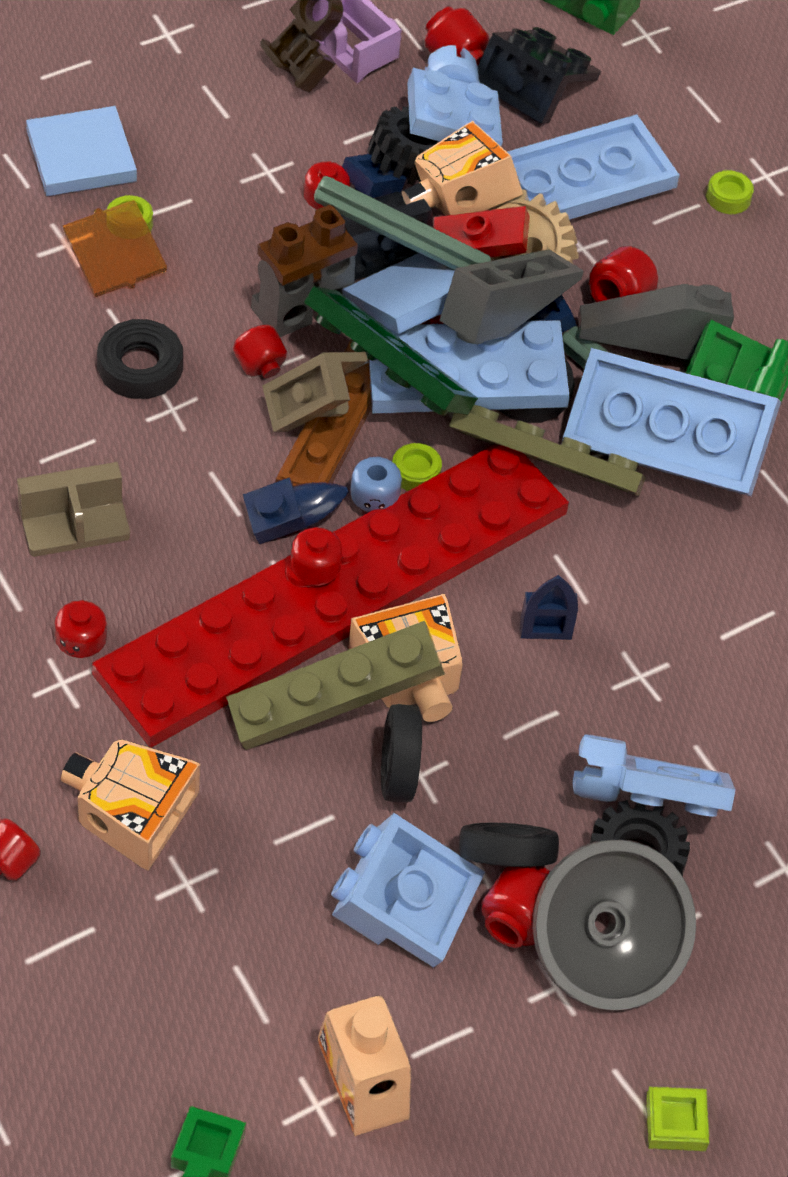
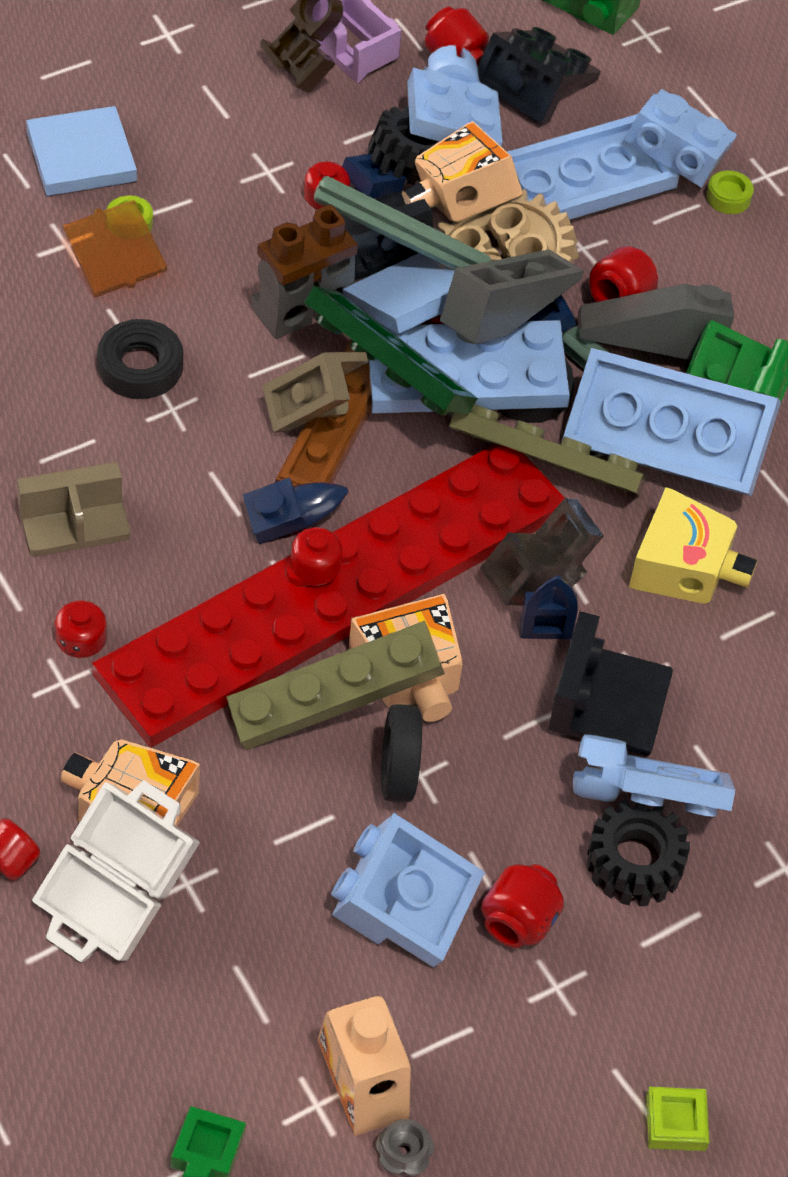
(99, 891): none -> white piece
(260, 351): red piece -> none
(375, 484): medium blue piece -> none
(406, 1133): none -> flat silver plate
(417, 464): lime tile -> none
(491, 231): red plate -> none
(508, 844): black tyre -> none
(557, 548): none -> clear smoke brick
(608, 692): none -> black bracket
(646, 933): dark grey dish -> none
(680, 136): none -> light blue plate
(689, 551): none -> light yellow torso

